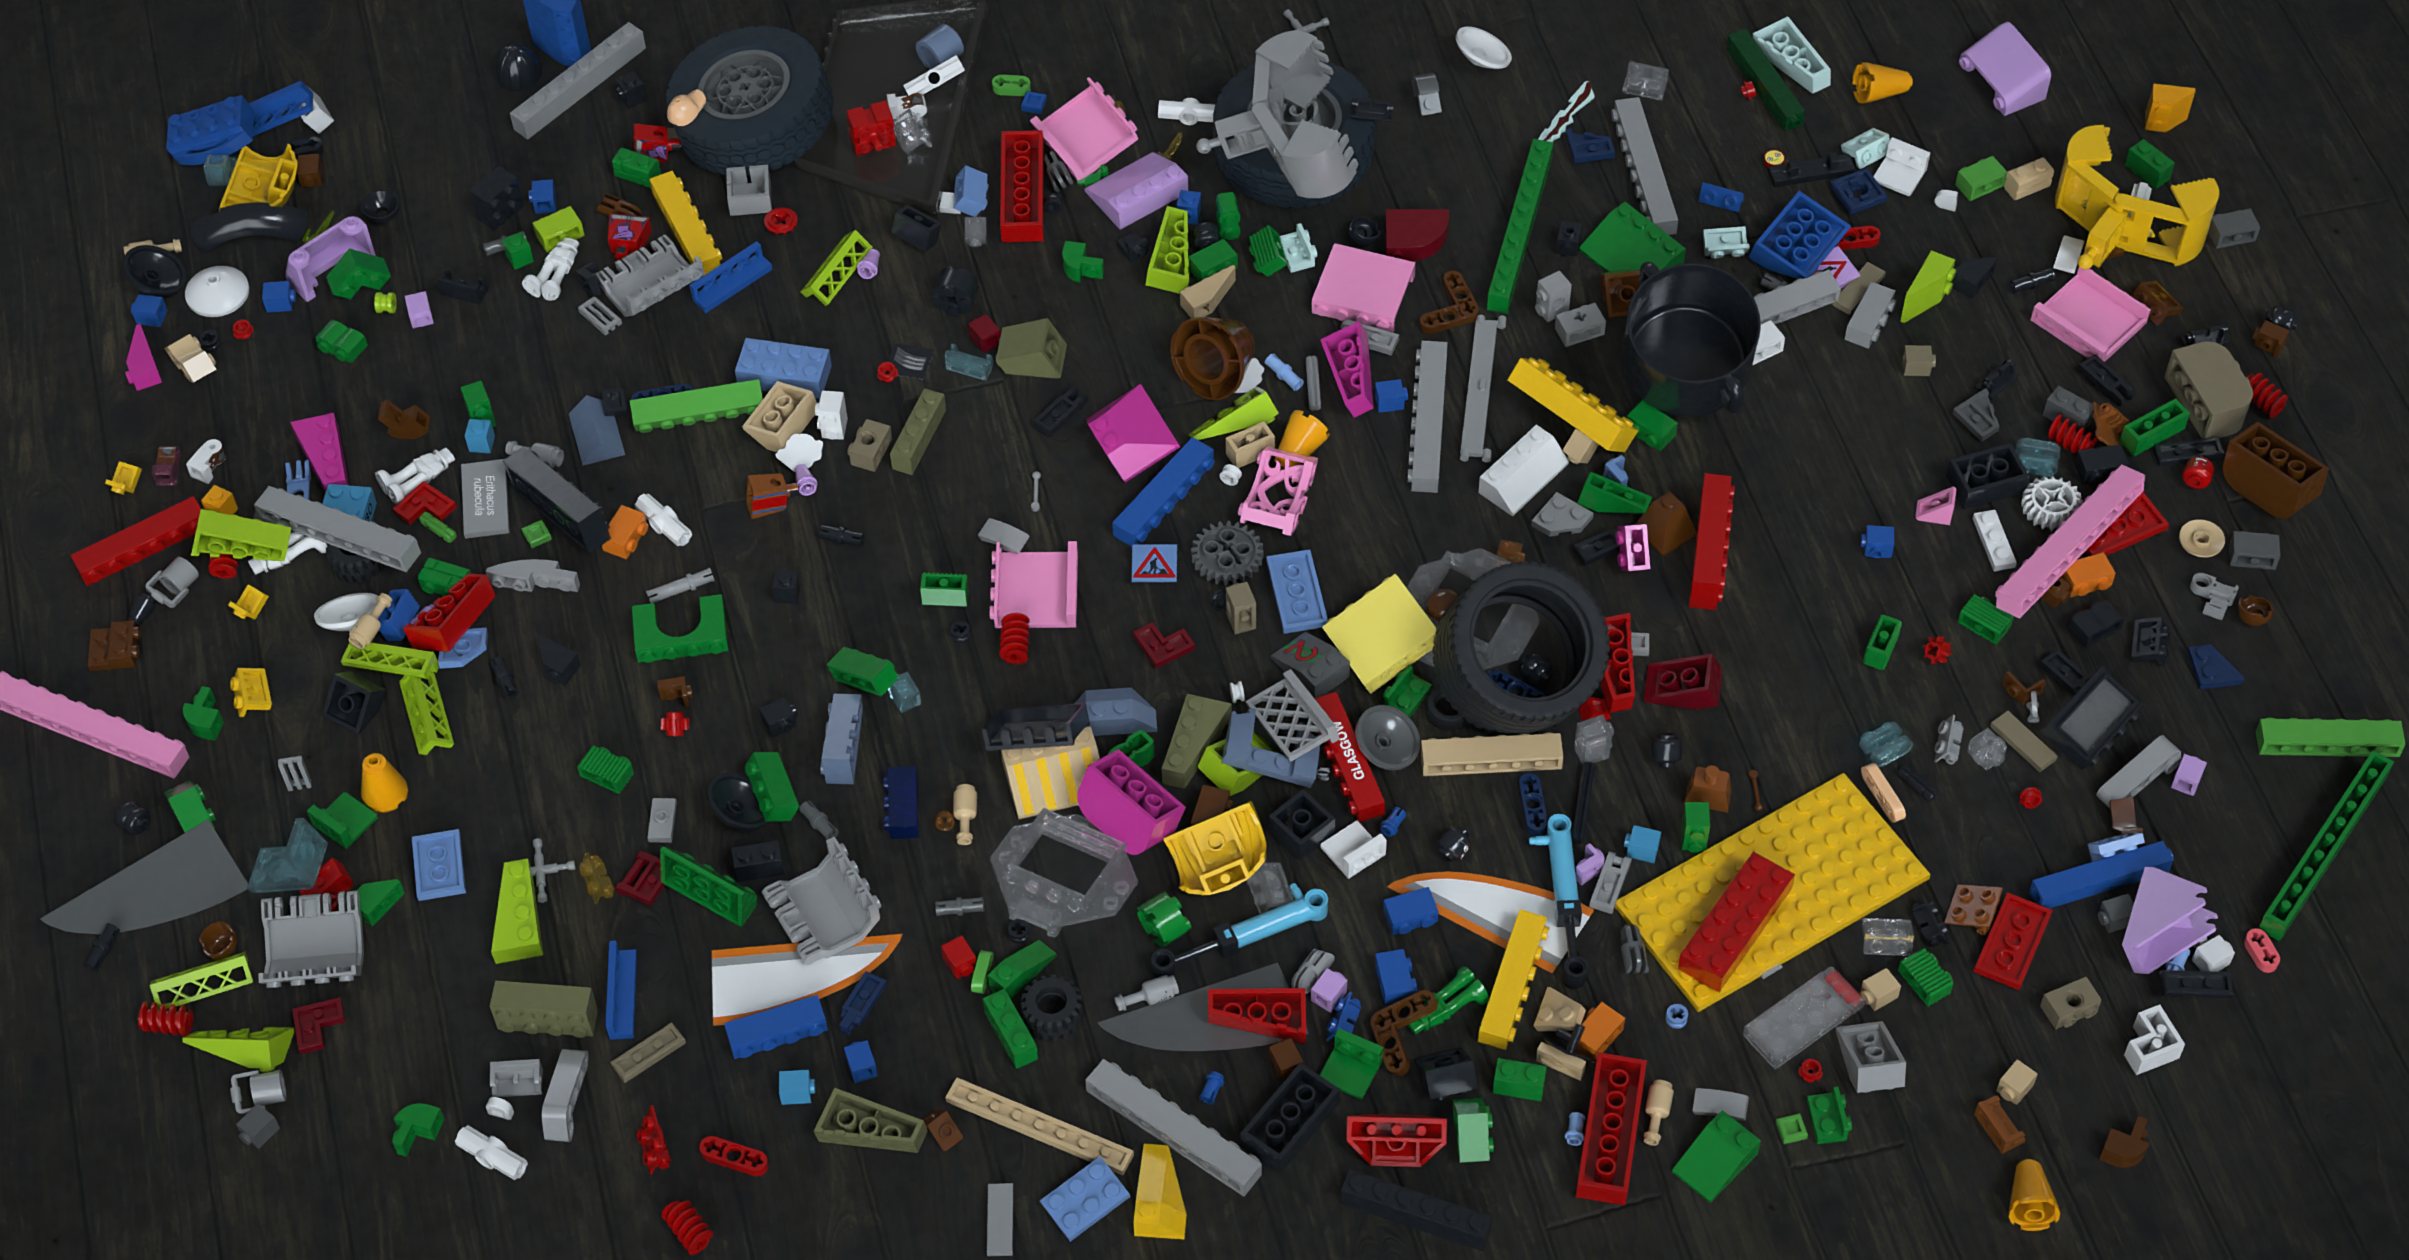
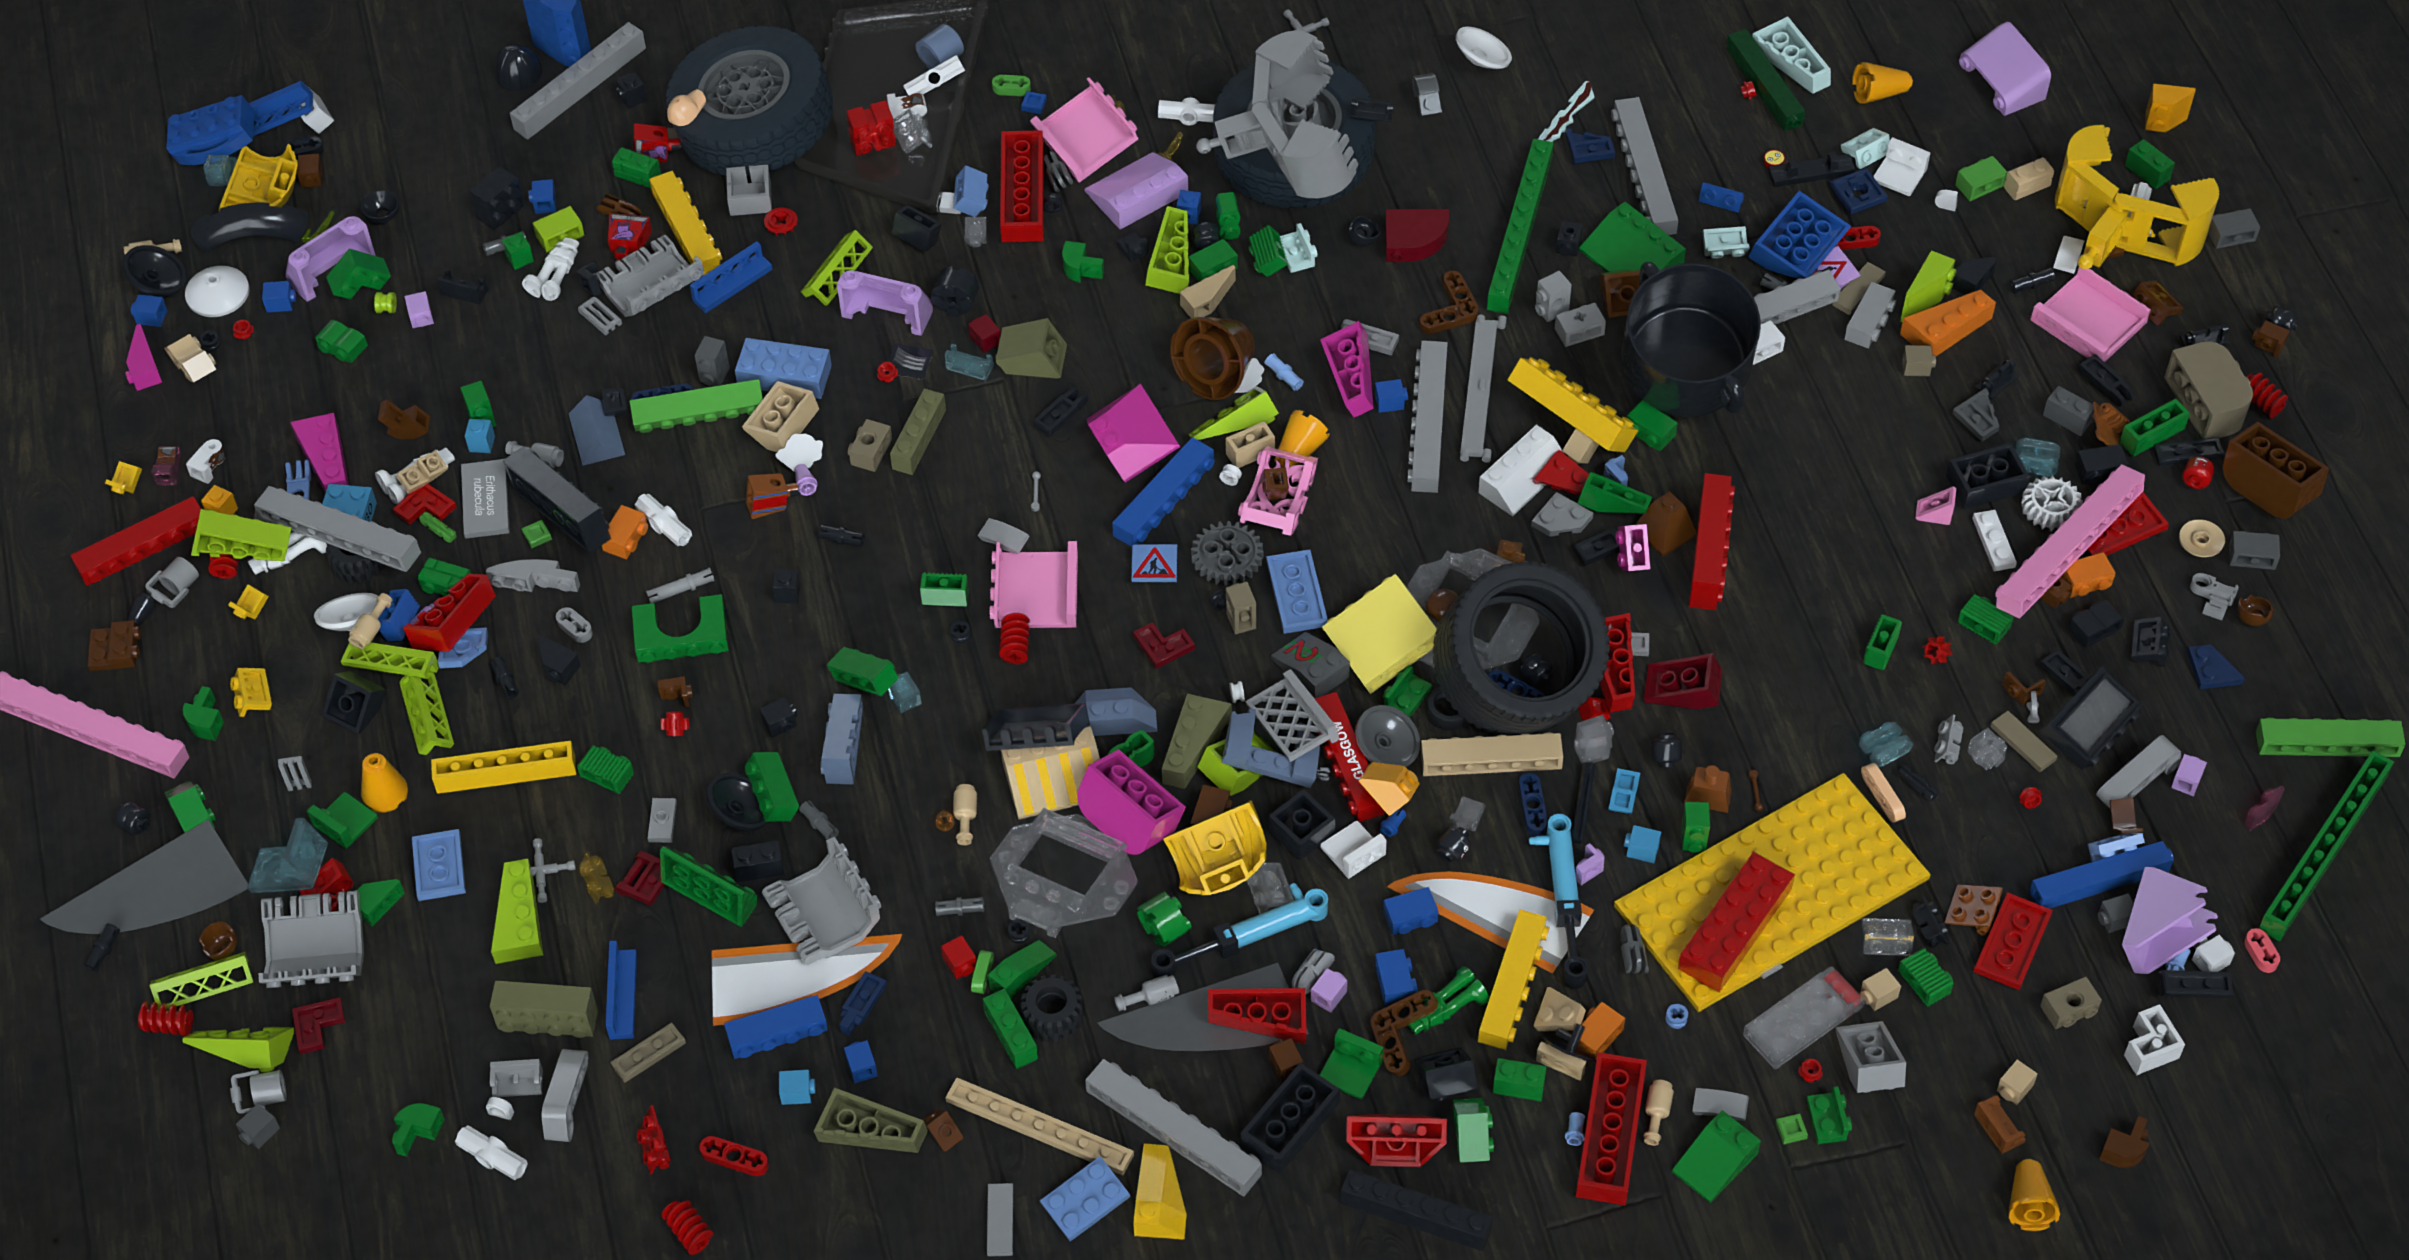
(422, 472): none -> tan slope
(503, 767): none -> yellow brick
(570, 628): none -> light grey beam
(712, 361): none -> dark grey brick
(831, 415): white brick -> none
(862, 290): none -> lavender windscreen
(868, 265): lavender cone -> none
(901, 802): clear blue brick -> none
(1093, 178): green piece -> none
(1211, 1088): blue pin -> none
(1275, 483): none -> reddish brown brick
(1313, 383): light grey axle -> none
(1345, 1010): blue hinge -> none
(1362, 287): bright pink panel -> none
(1389, 785): none -> light orange slope
(1467, 814): none -> clear bracket
(1562, 474): none -> red wing
(1610, 883): light grey plate -> none
(1624, 791): none -> dark azure slope
(1646, 80): clear bracket -> none
(1878, 541): blue brick -> none
(1948, 322): none -> orange wedge
(2069, 436): red piece -> none
(2267, 805): none -> clear pink slope

